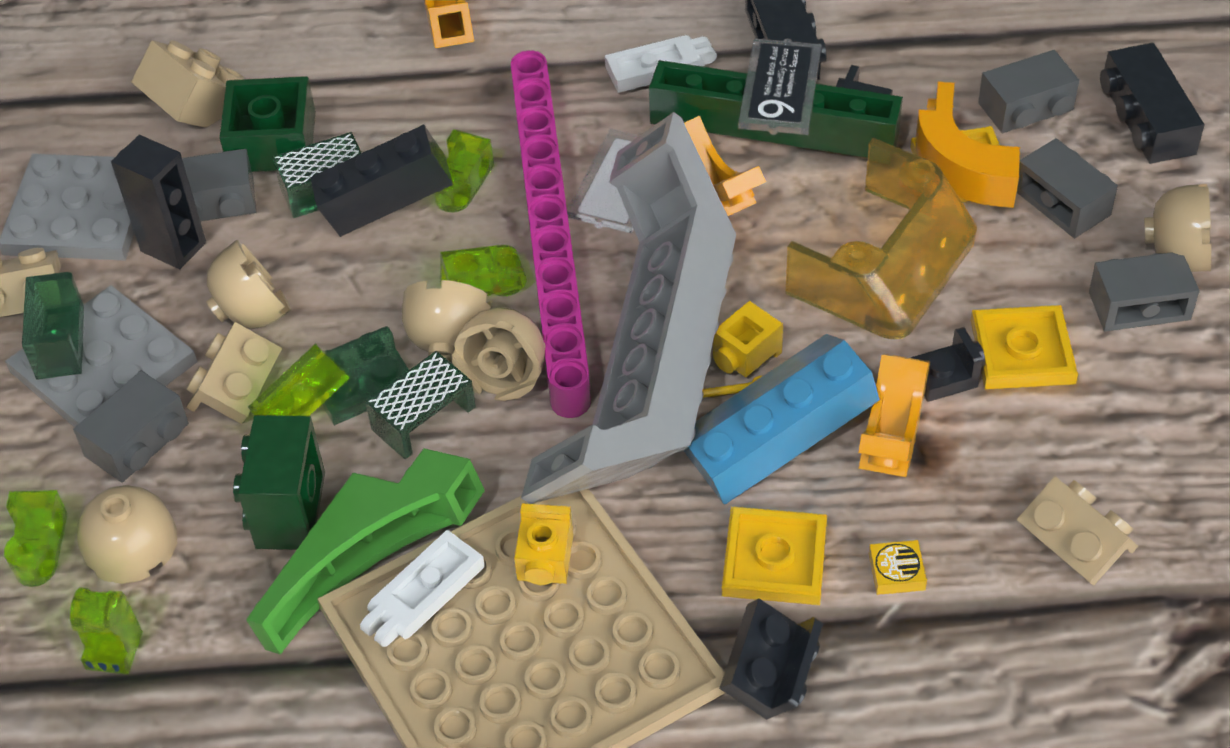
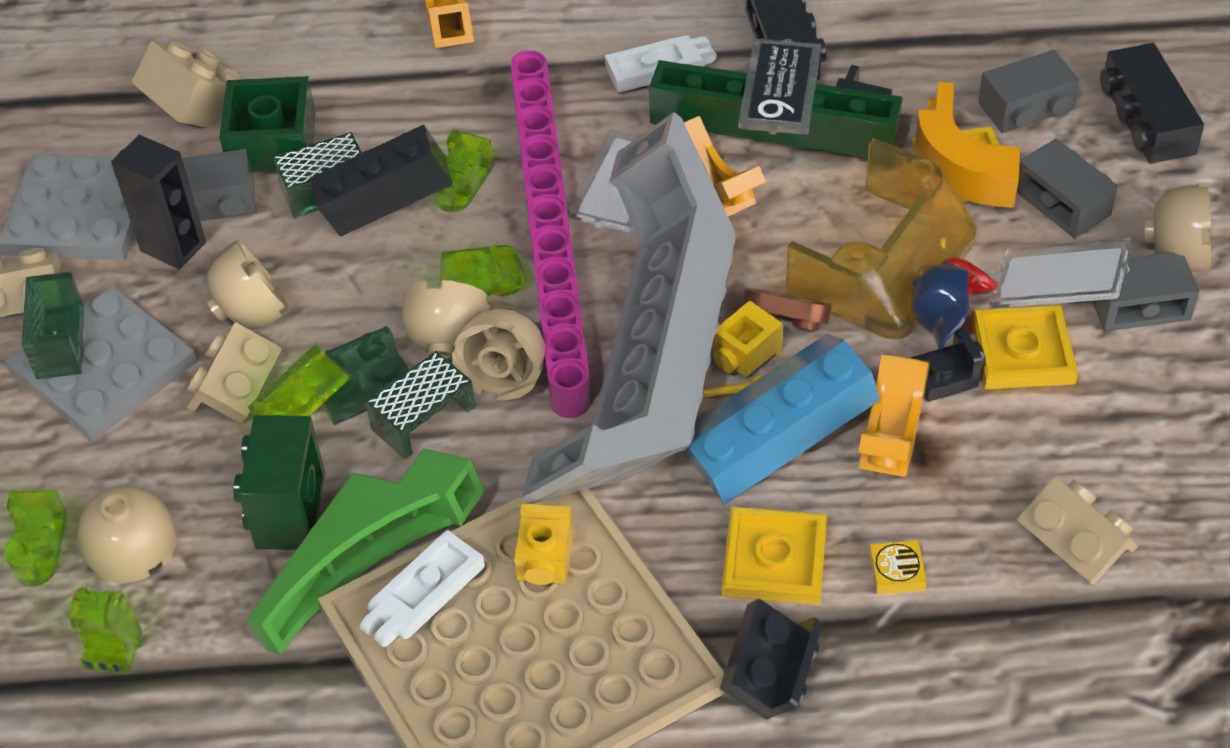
(131, 426): dark grey brick -> none
(805, 312): none -> copper plate
(942, 296): none -> dark blue hair
(1061, 273): none -> clear piece

